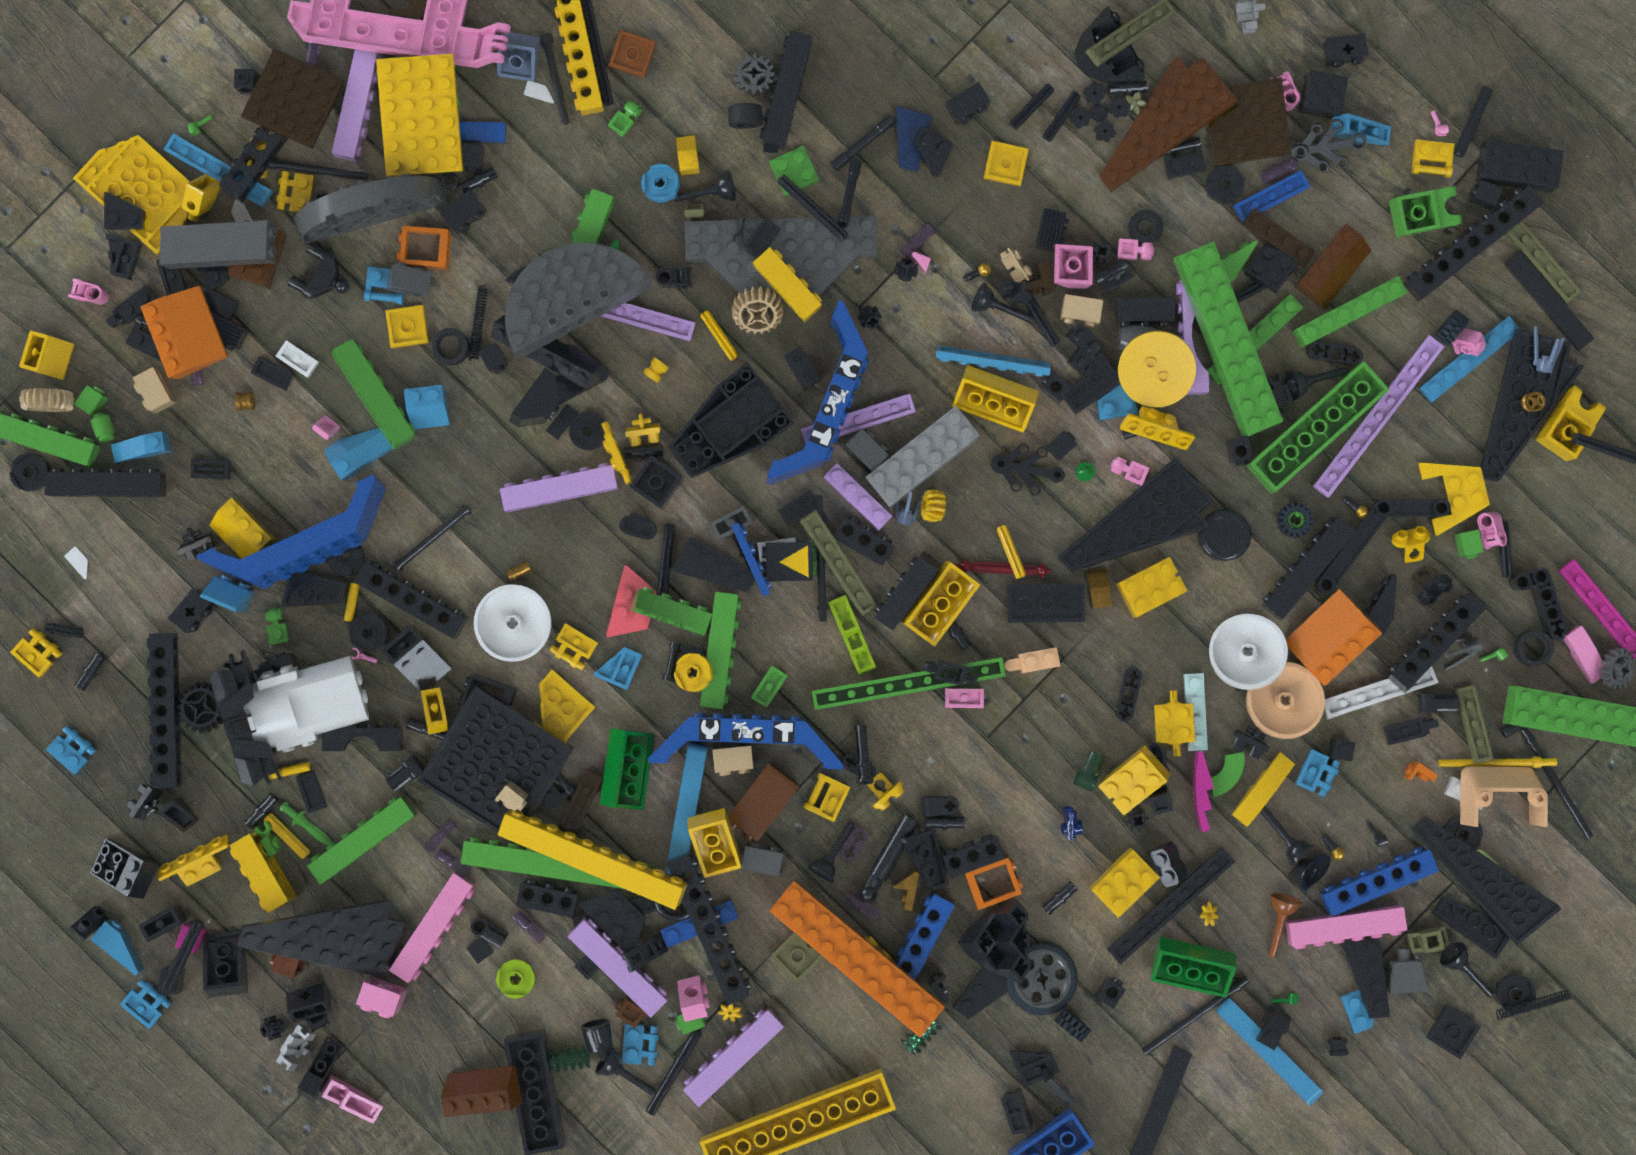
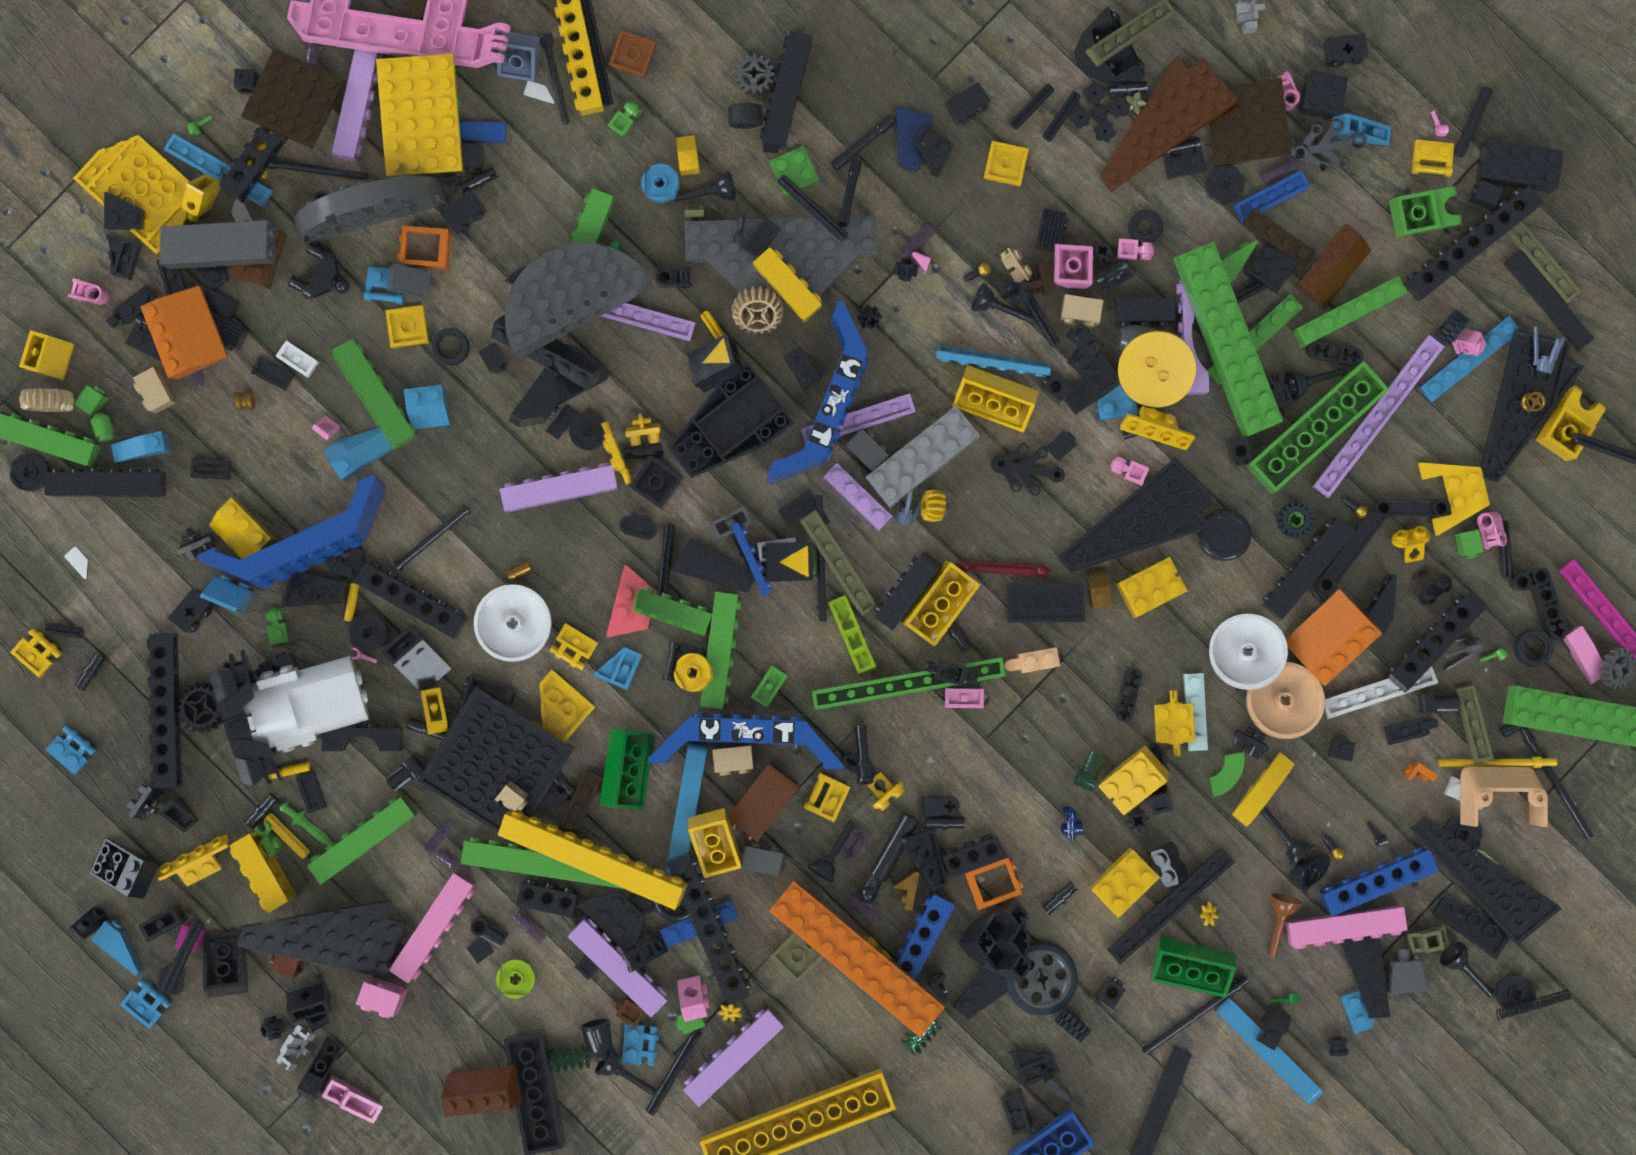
(301, 192): yellow plate -> none
(475, 322): black piece -> none
(655, 370): yellow wheel -> none
(715, 363): none -> black brick
(853, 541): black brick -> none
(1011, 552): yellow axle -> none
(1085, 472): green tile -> none
(1201, 783): dark pink slope -> none
(1312, 770): dark azure plate -> none
(1453, 1032): black plate -> none

